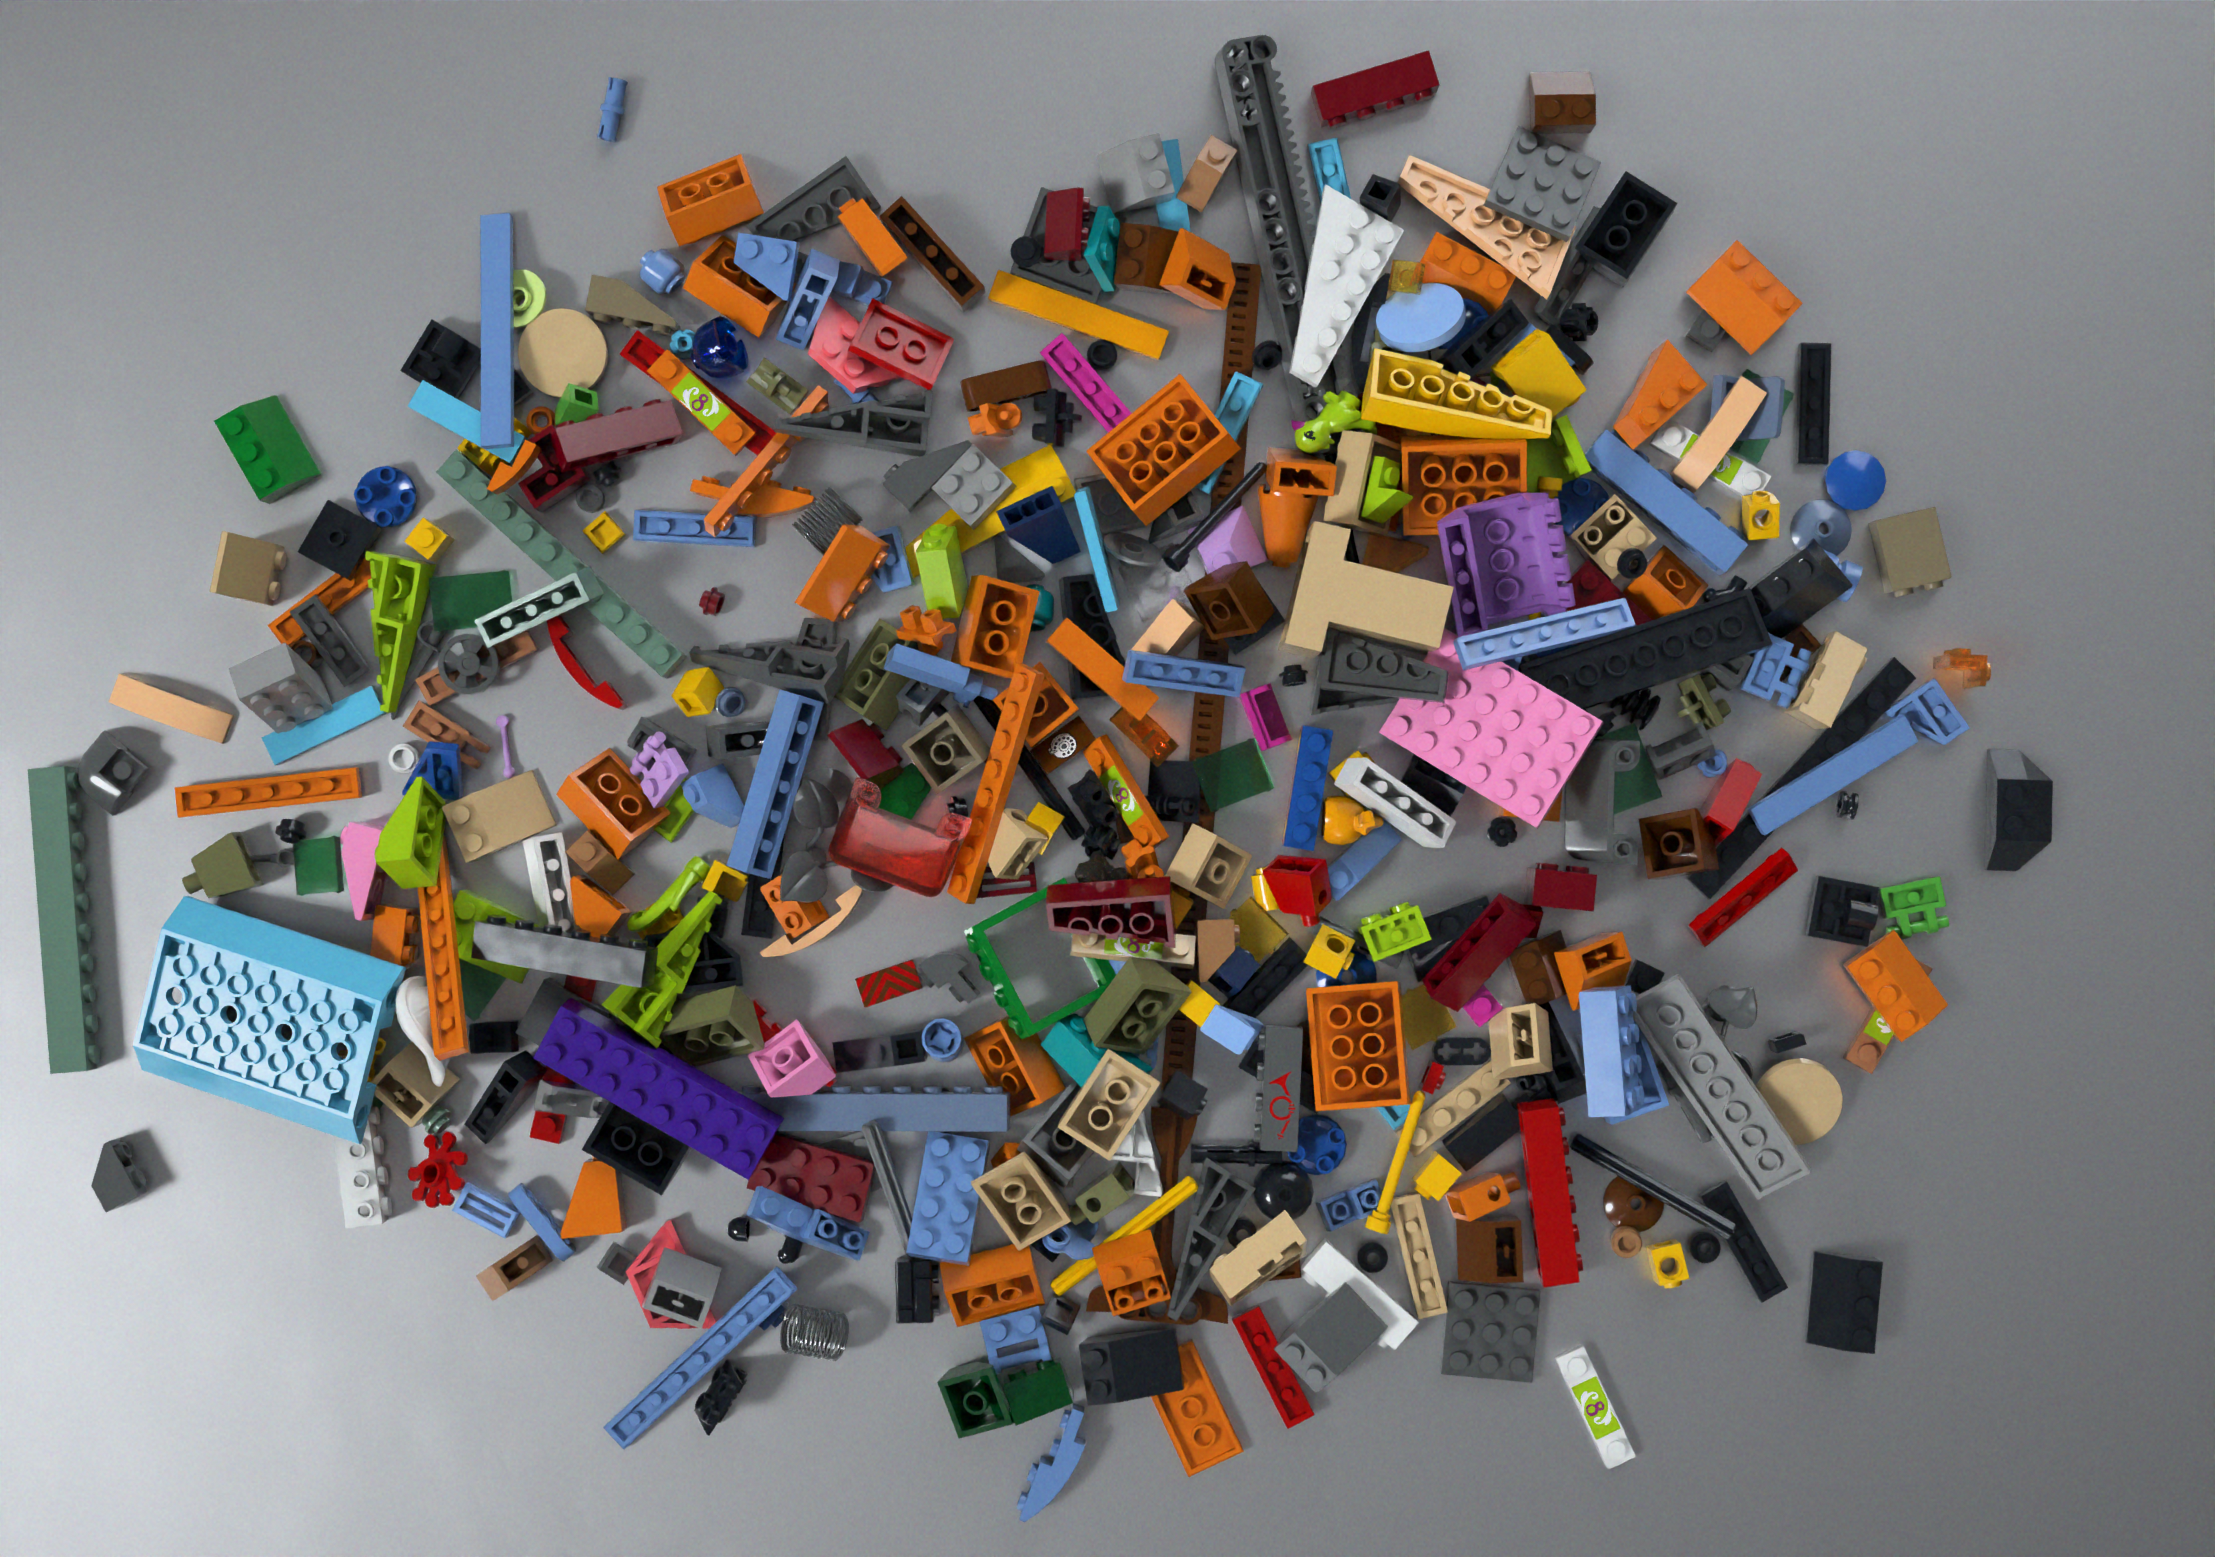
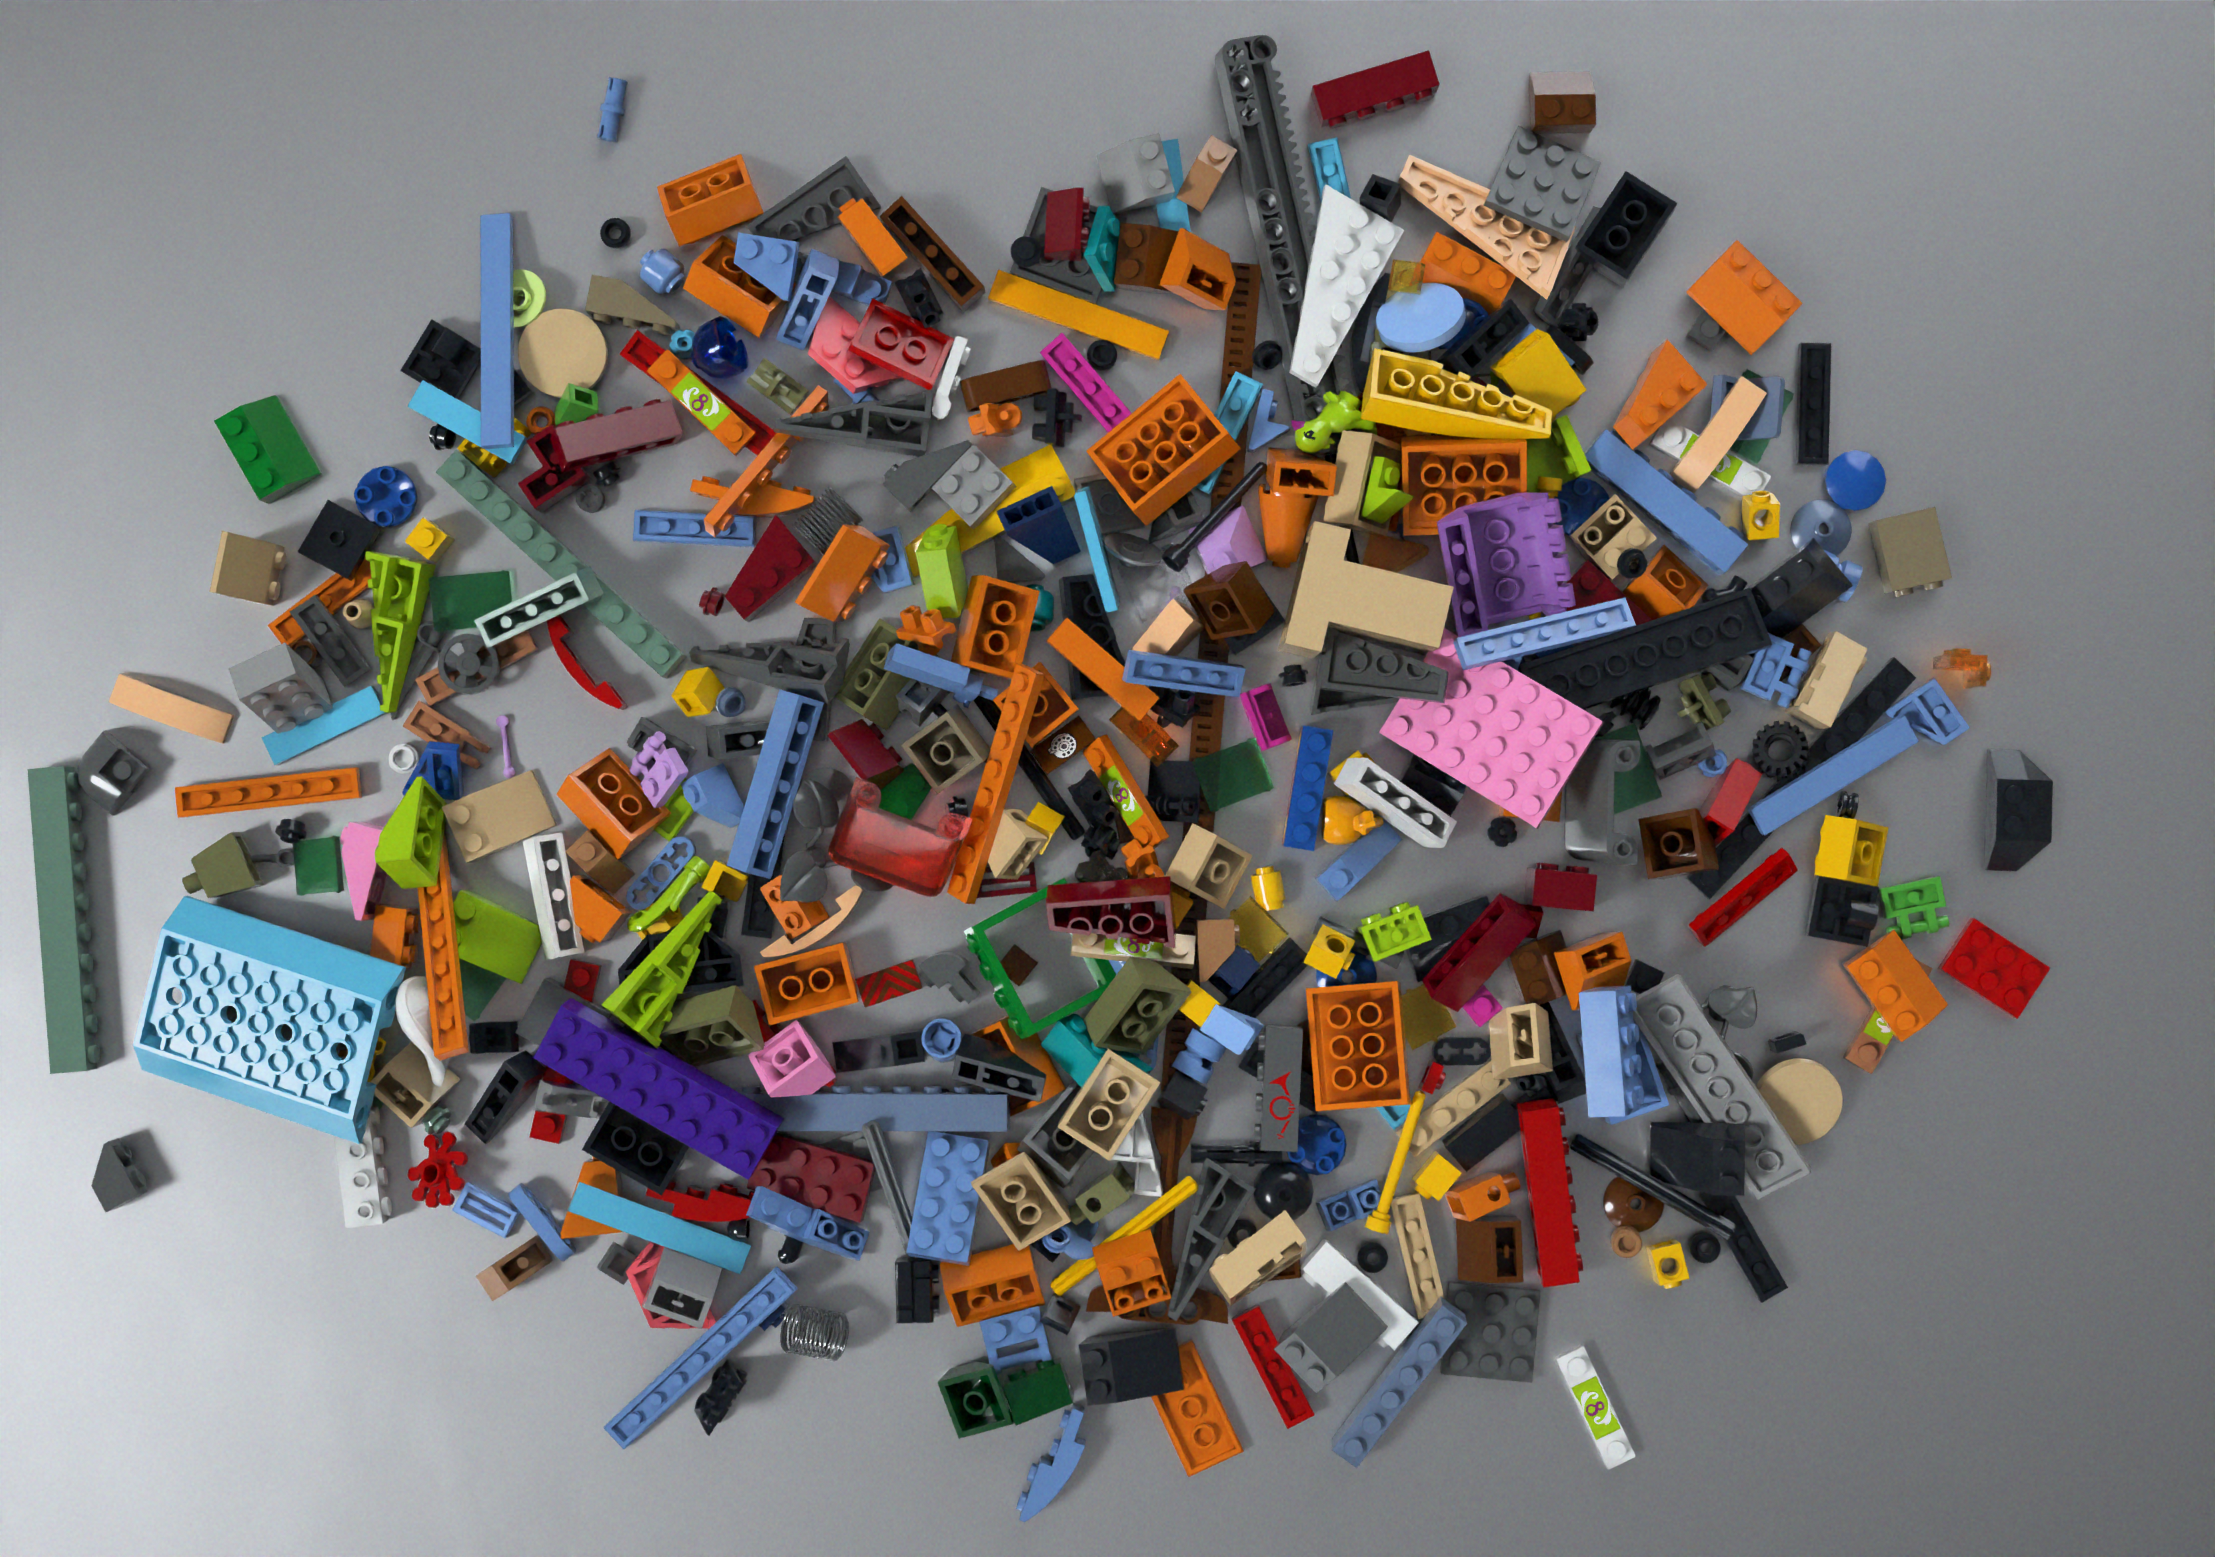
(363, 617): none -> tan cone
(442, 437): none -> black plate
(507, 476): orange slope -> none
(565, 952): brick -> none
(604, 532): yellow tile -> none
(609, 226): none -> black plate
(640, 885): none -> medium blue beam
(659, 1227): none -> medium azure tile
(720, 1206): none -> red slope
(769, 571): none -> dark red wedge
(807, 983): none -> orange slope
(919, 298): none -> black hips
(949, 380): none -> white hinge
(996, 1068): none -> black slope
(1018, 964): none -> reddish brown tile
(1174, 706): none -> black hips
(1199, 1056): none -> medium blue wheel
(1263, 430): none -> medium blue slope
(1299, 886): red torso -> none
(1398, 1382): none -> sand blue brick
(1699, 1156): none -> black slope
(1780, 732): none -> black tyre
(1844, 1301): black slope -> none
(1851, 850): none -> yellow slope
(1994, 968): none -> red plate

